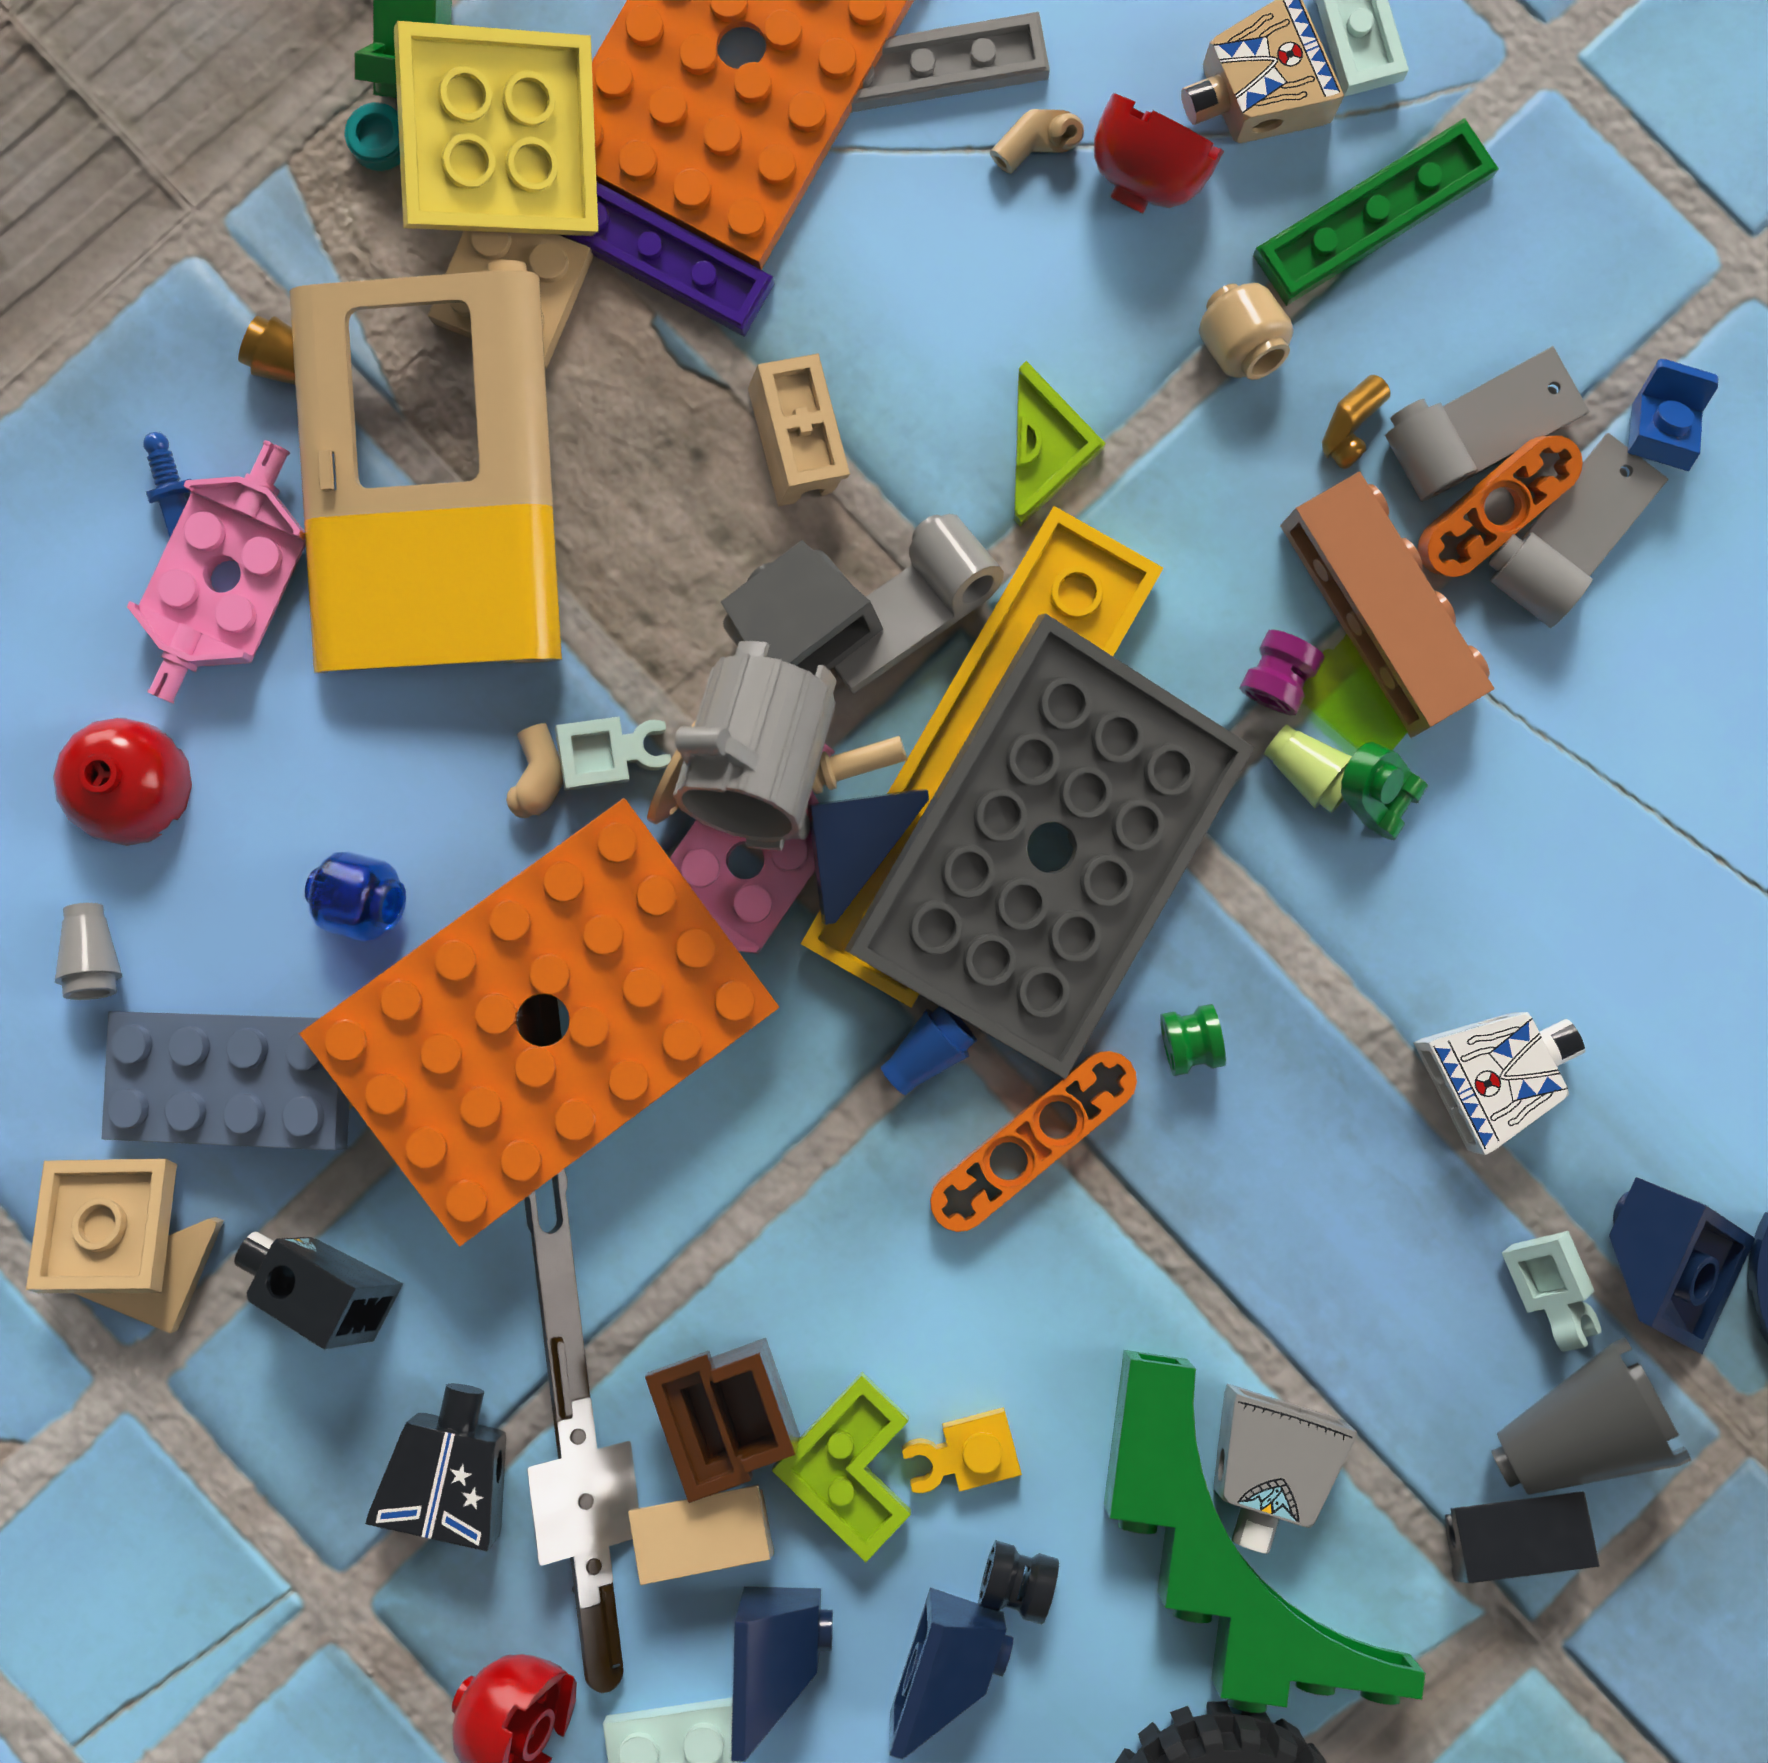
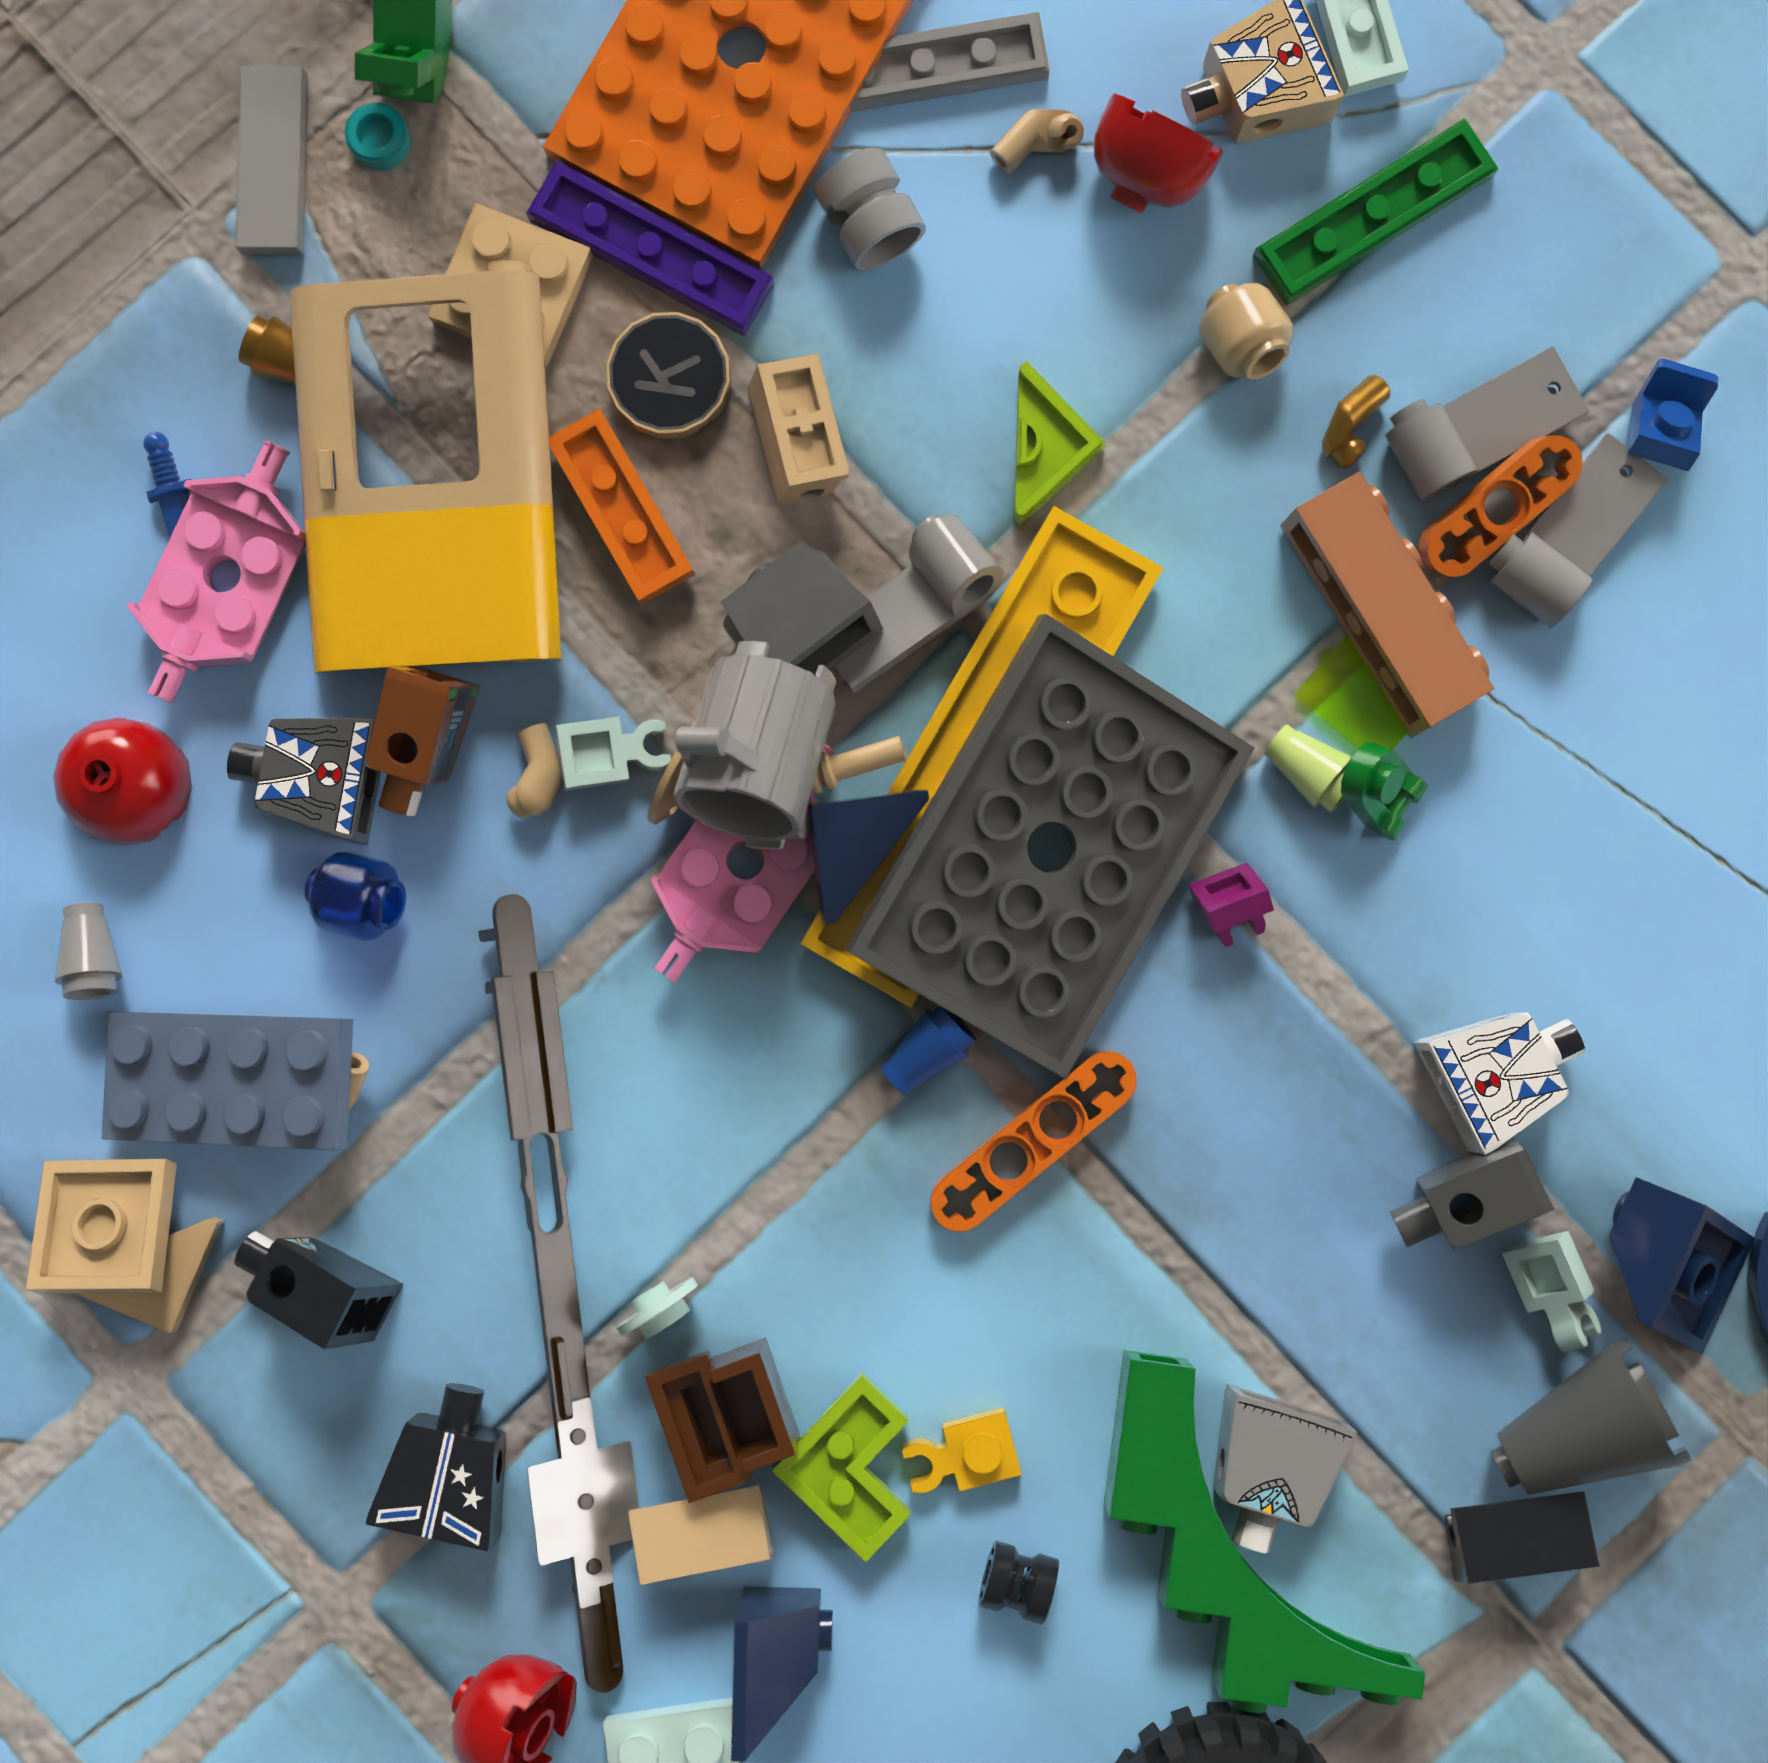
(271, 160): none -> light grey tile
(313, 774): none -> torso
(423, 709): none -> dark orange torso
(437, 1043): orange plate -> none
(495, 129): light yellow plate -> none
(620, 507): none -> orange plate
(658, 1308): none -> light aqua piece
(668, 375): none -> black tile
(863, 200): none -> light grey wheel
(946, 1668): dark blue slope -> none
(1193, 1039): green wheel -> none
(1231, 900): none -> magenta tile
(1282, 672): magenta wheel -> none
(1502, 1191): none -> dark grey torso

